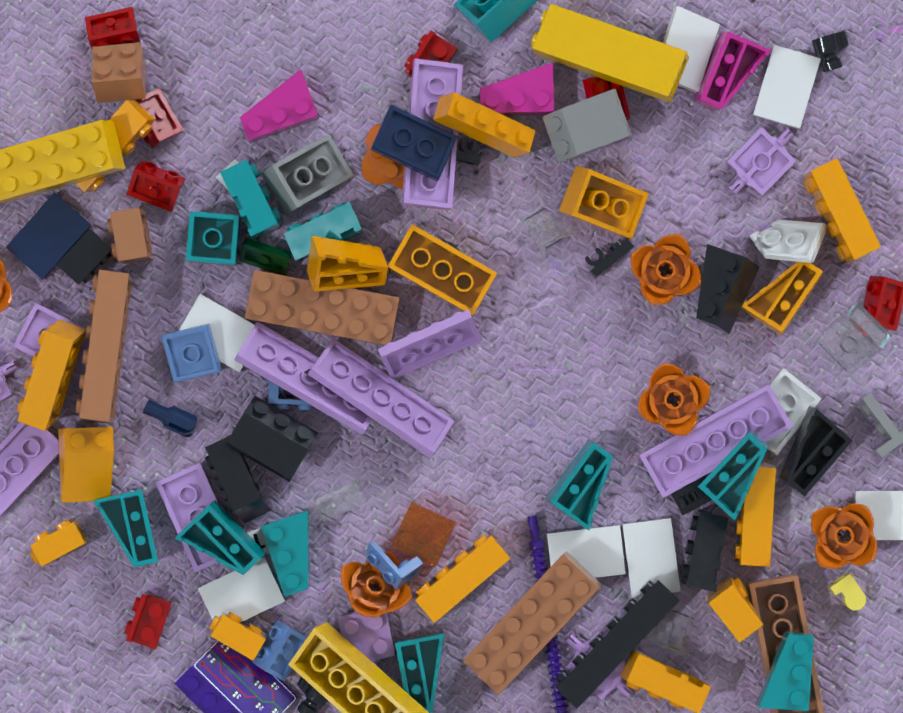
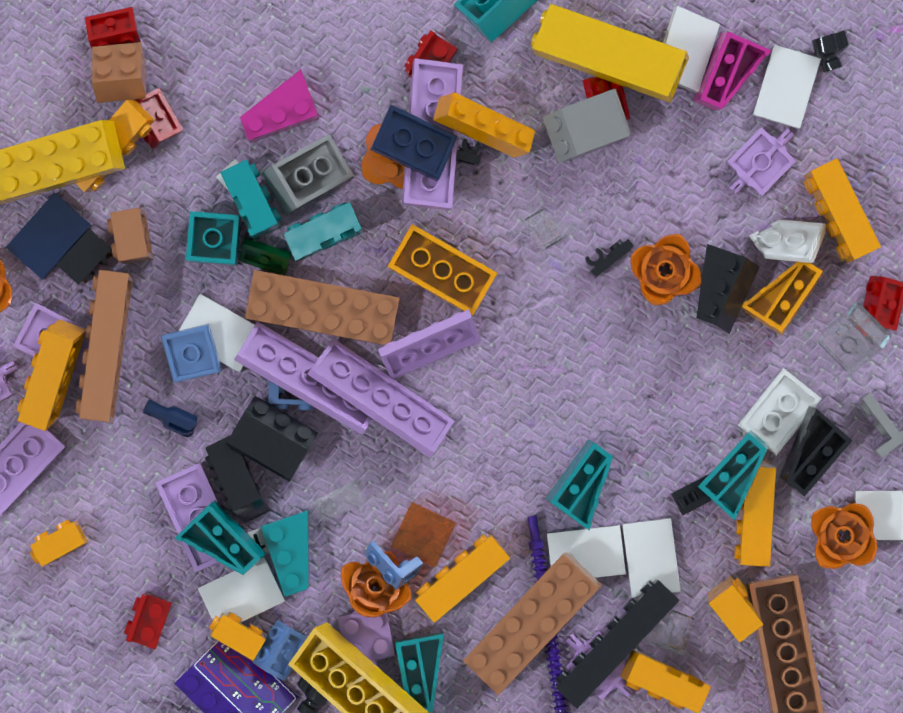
(85, 463): light orange slope -> none
(130, 524): teal wedge -> none
(155, 185): red bracket -> none
(344, 265): light orange wedge -> none
(522, 94): dark pink wedge -> none
(603, 202): light orange slope -> none
(692, 394): orange brick -> none
(692, 456): lavender plate -> none
(704, 551): black wedge -> none
(790, 675): teal wedge -> none
(851, 593): light yellow leg -> none

